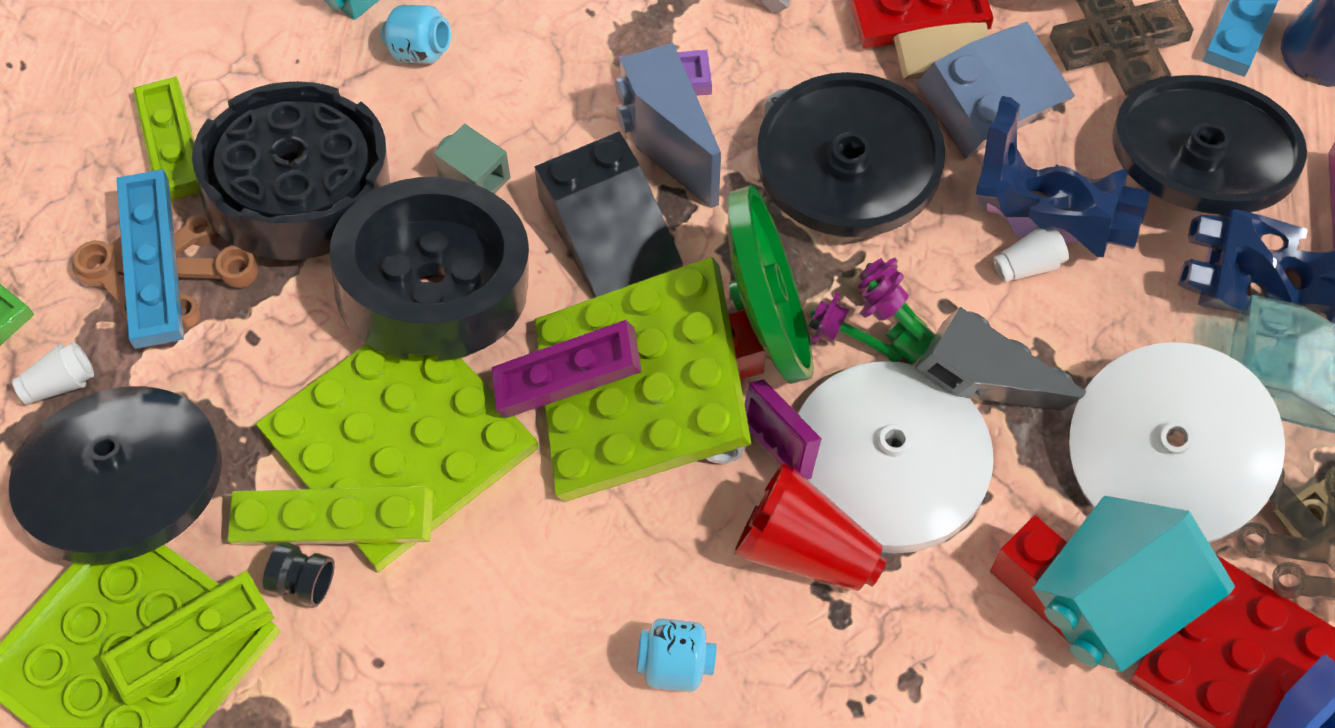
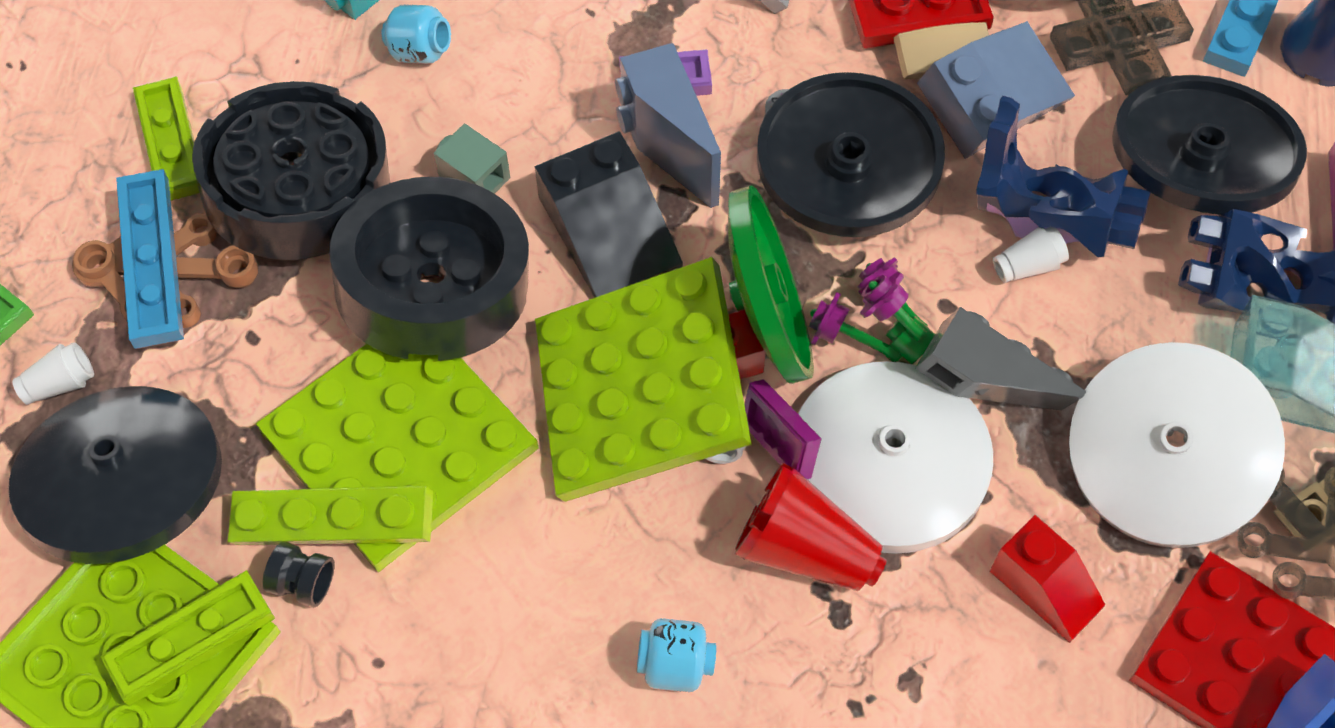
(566, 369): magenta plate -> none
(1130, 581): teal slope -> none

